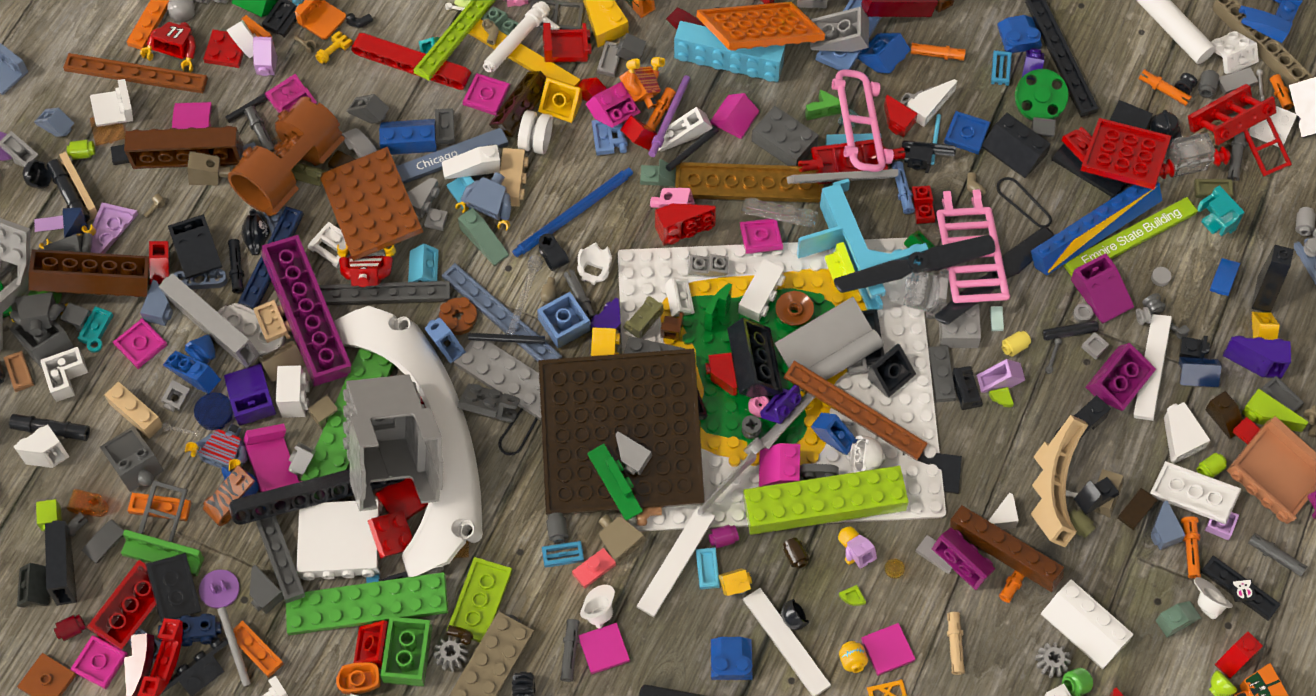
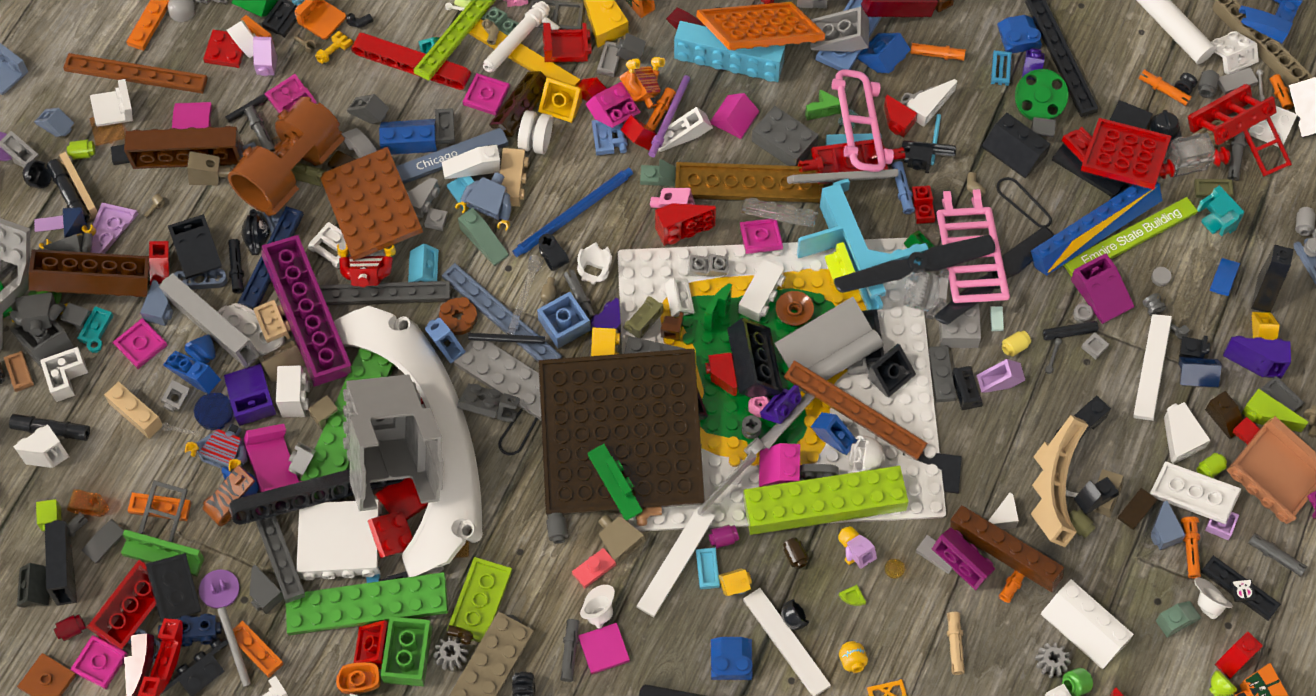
(132, 459): dark grey slope -> none
(172, 40): red torso -> none
(564, 561): dark azure tile -> none
(632, 454): light grey slope -> none
(691, 149): black bar -> none
(888, 649): dark pink tile -> none
(967, 132): blue tile -> none
(1002, 397): lime tile -> none
(1121, 377): magenta slope -> none
(1143, 316): light grey bush -> none

